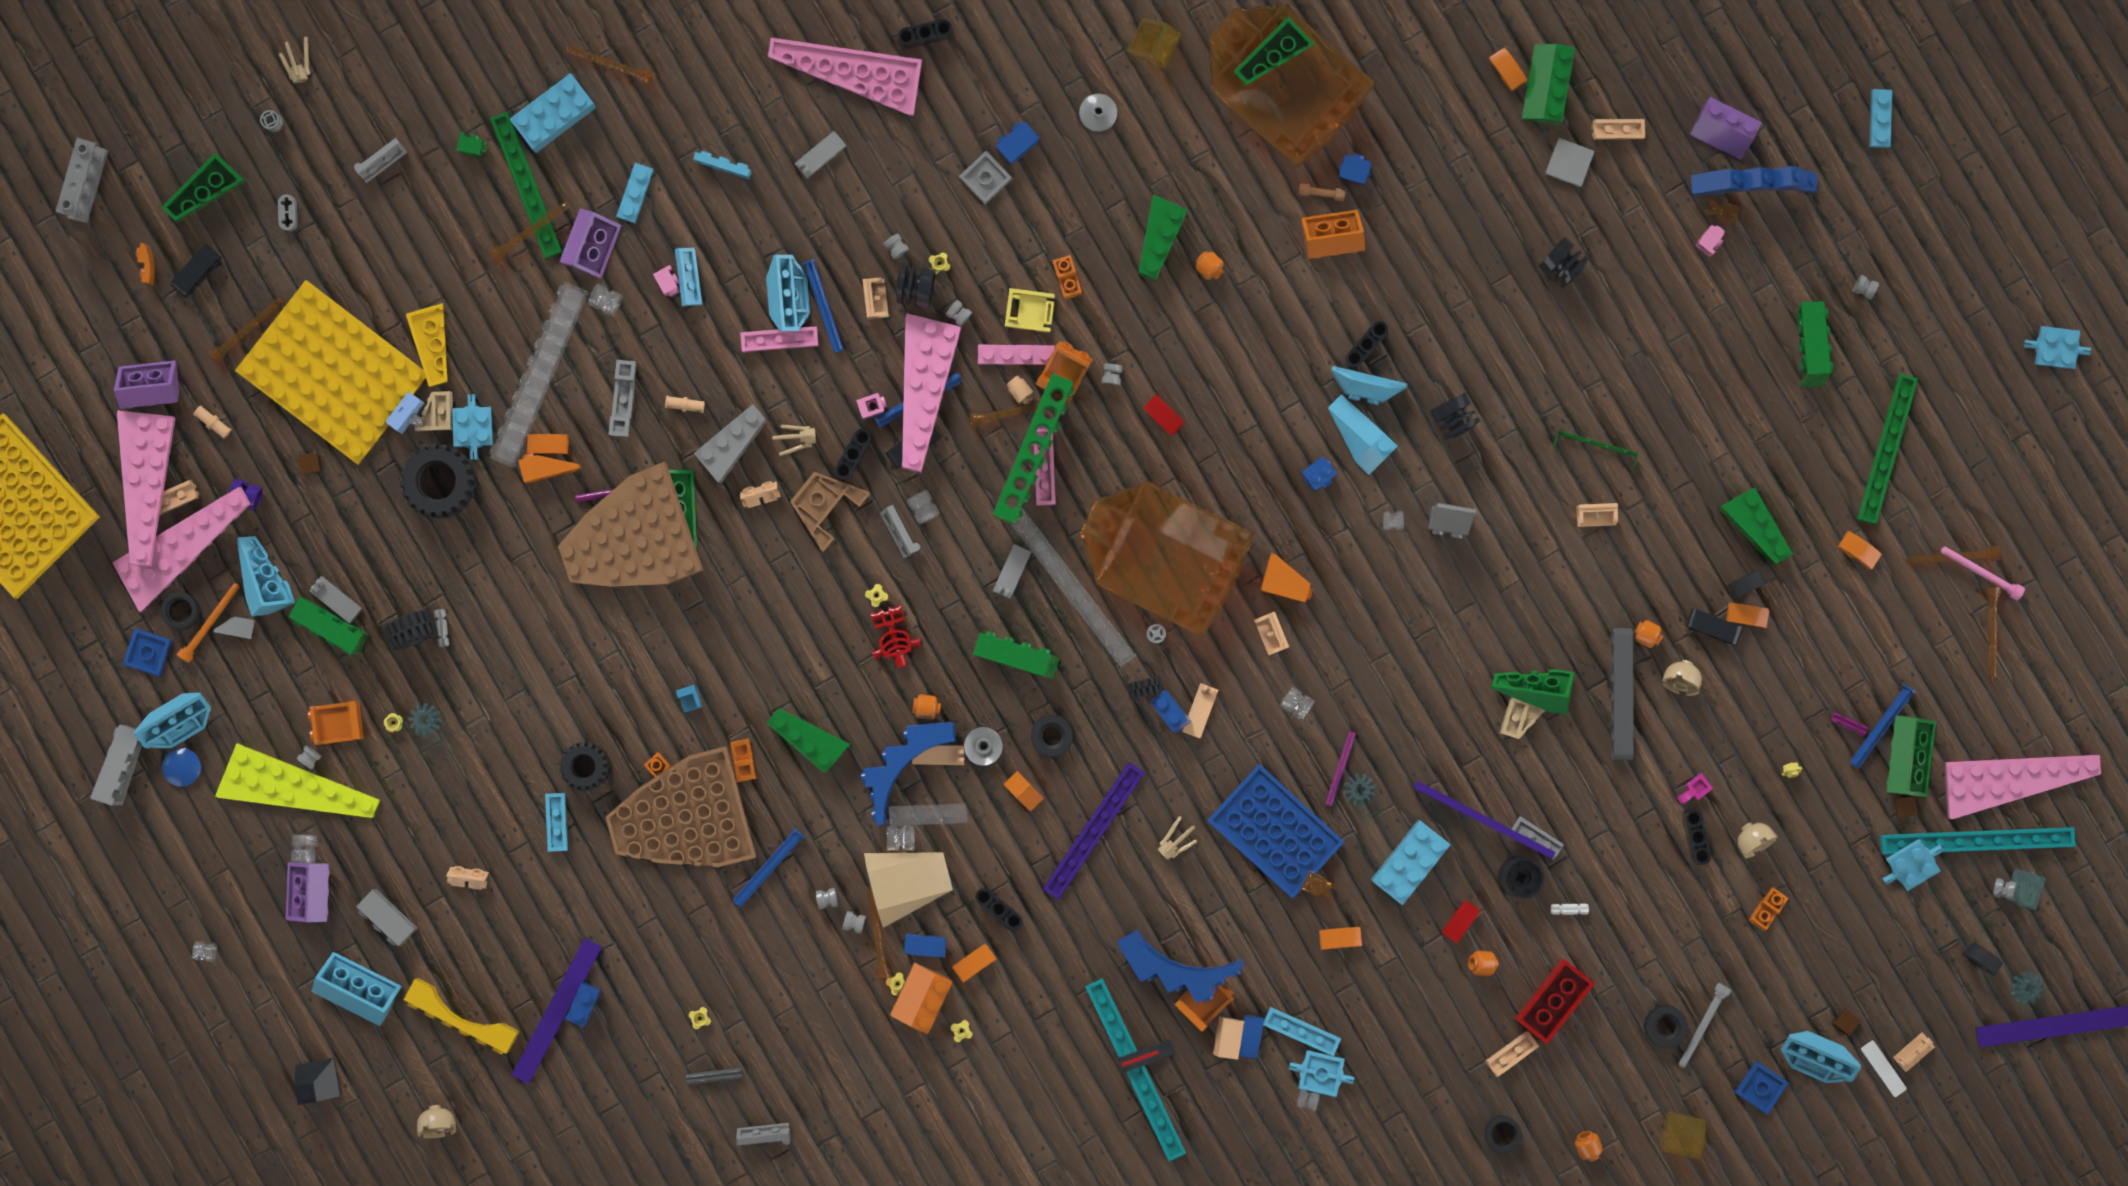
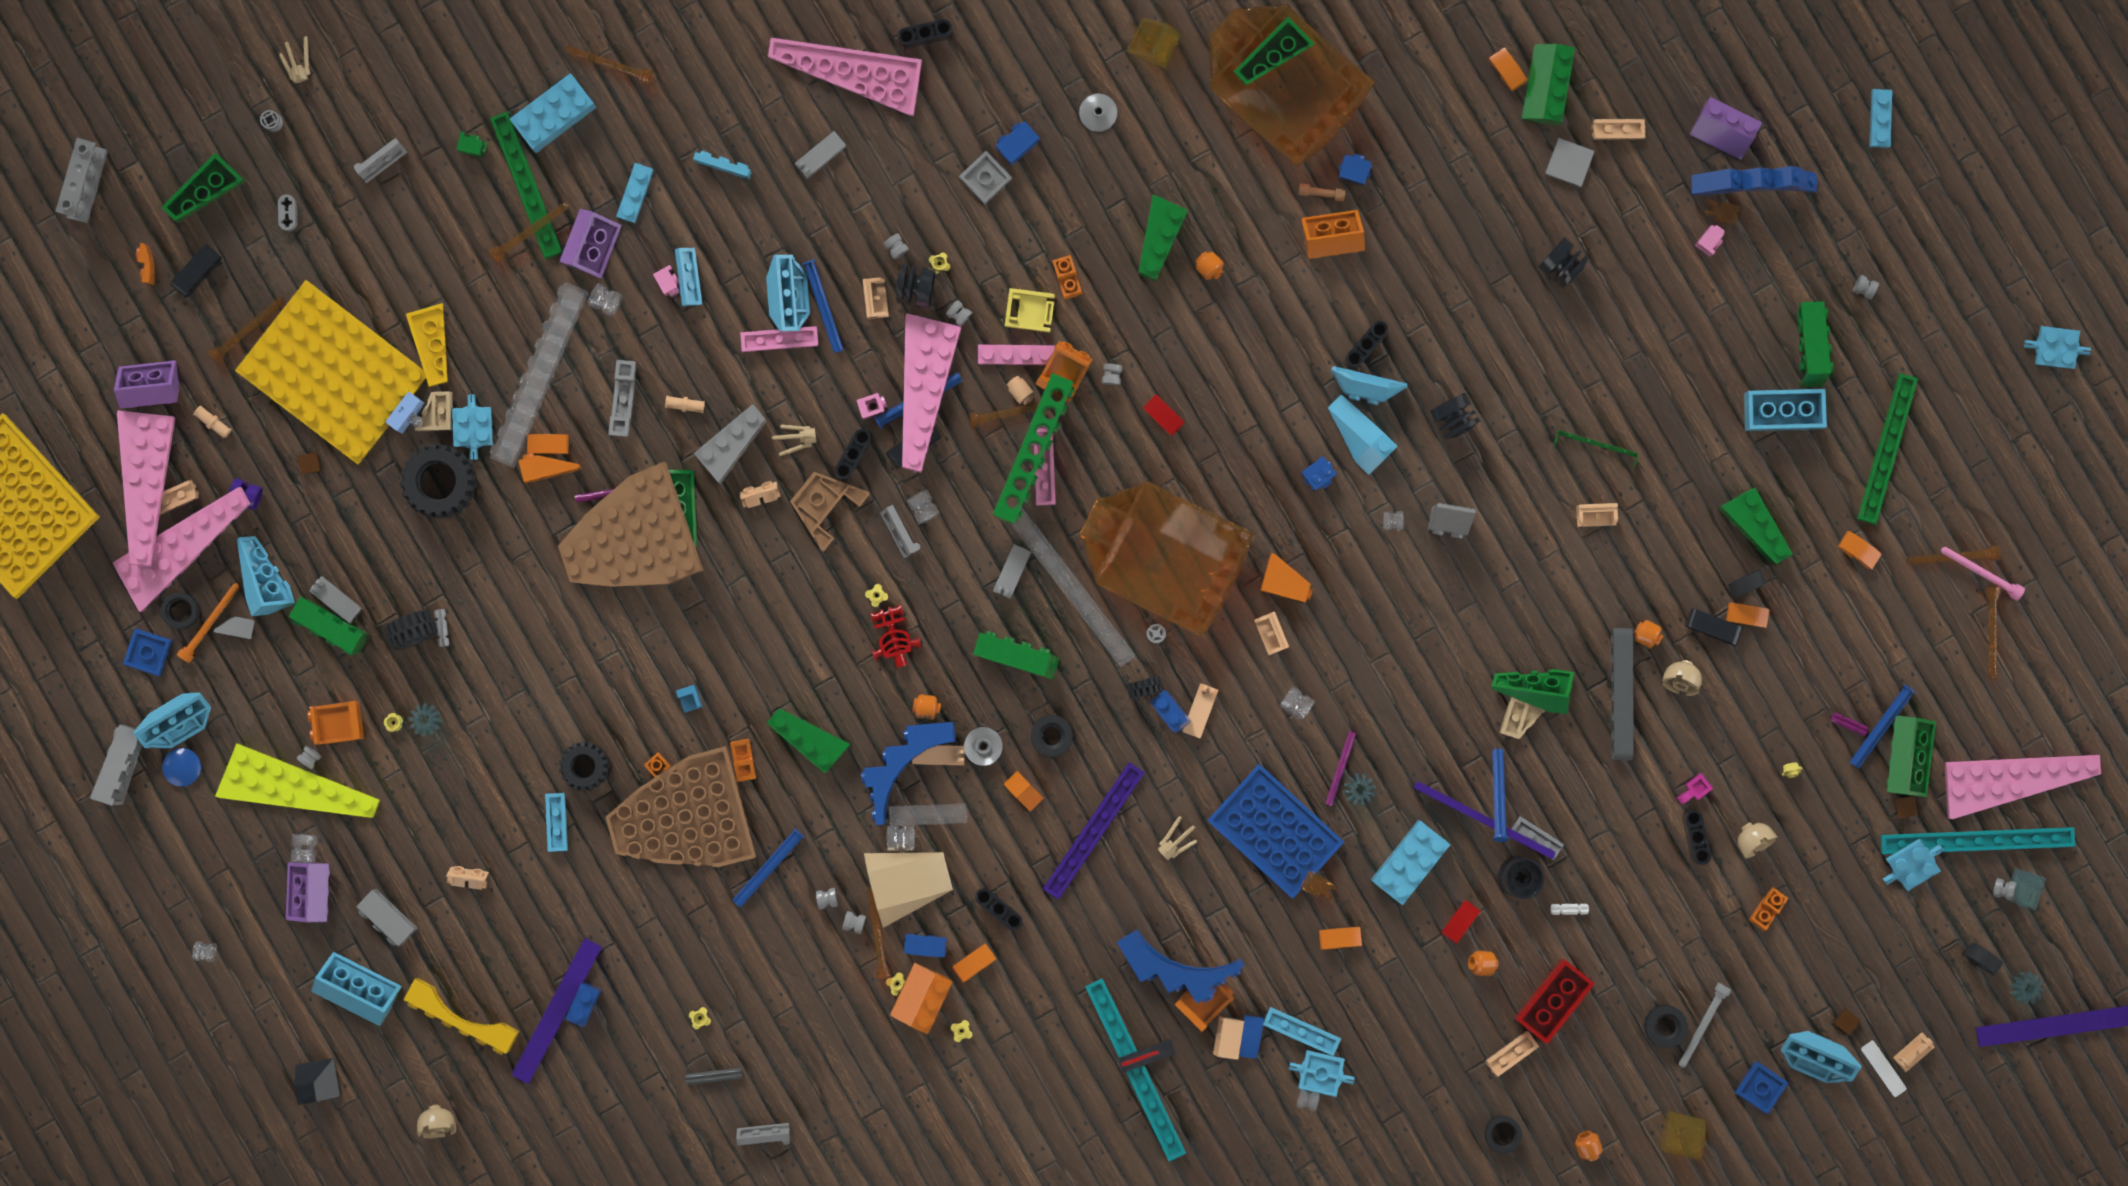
(1499, 796): none -> blue axle
(1785, 410): none -> medium azure brick

